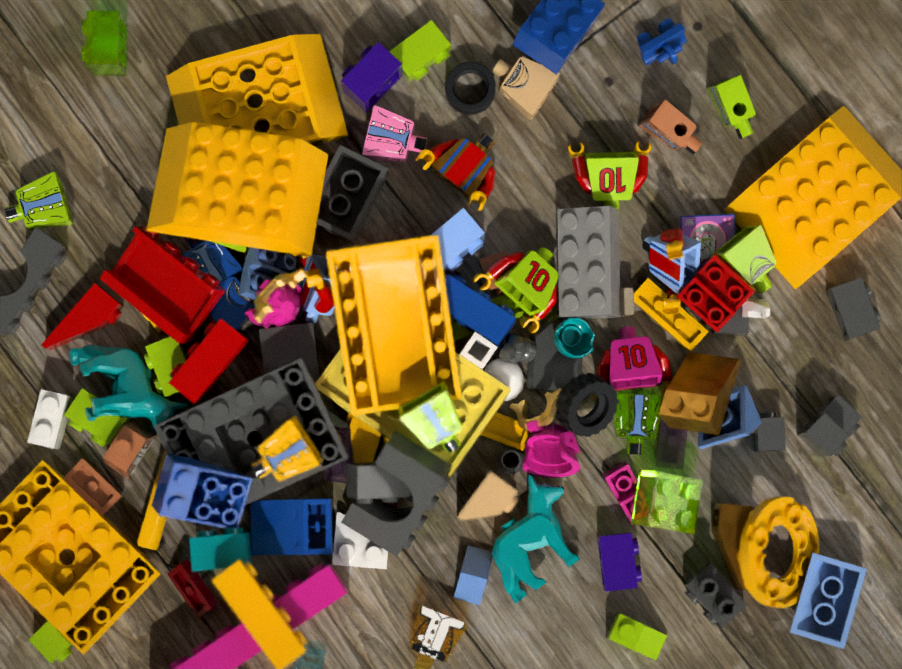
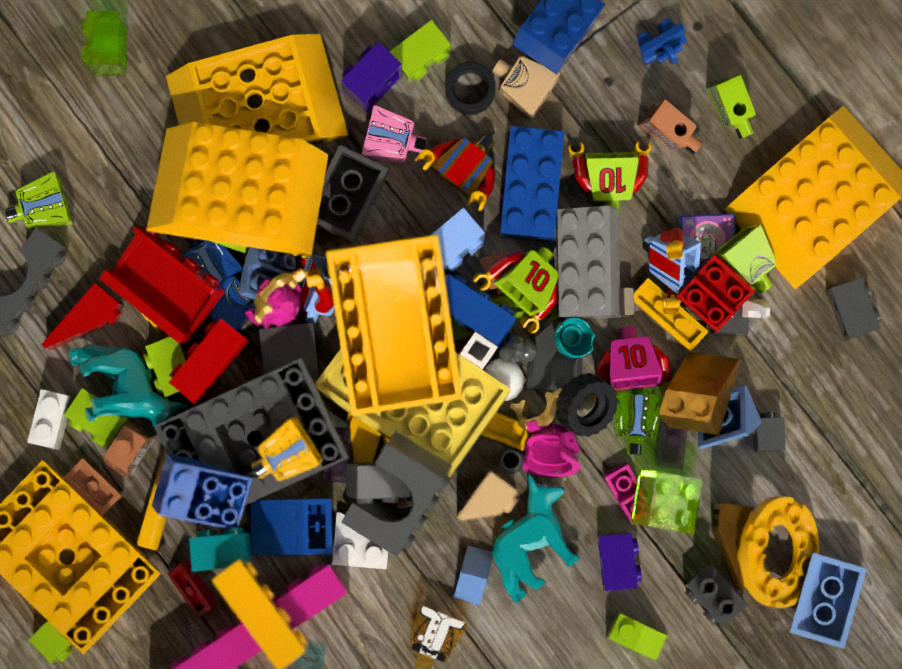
(433, 418): torso -> none
(532, 184): none -> blue brick
(831, 427): dark grey brick -> none

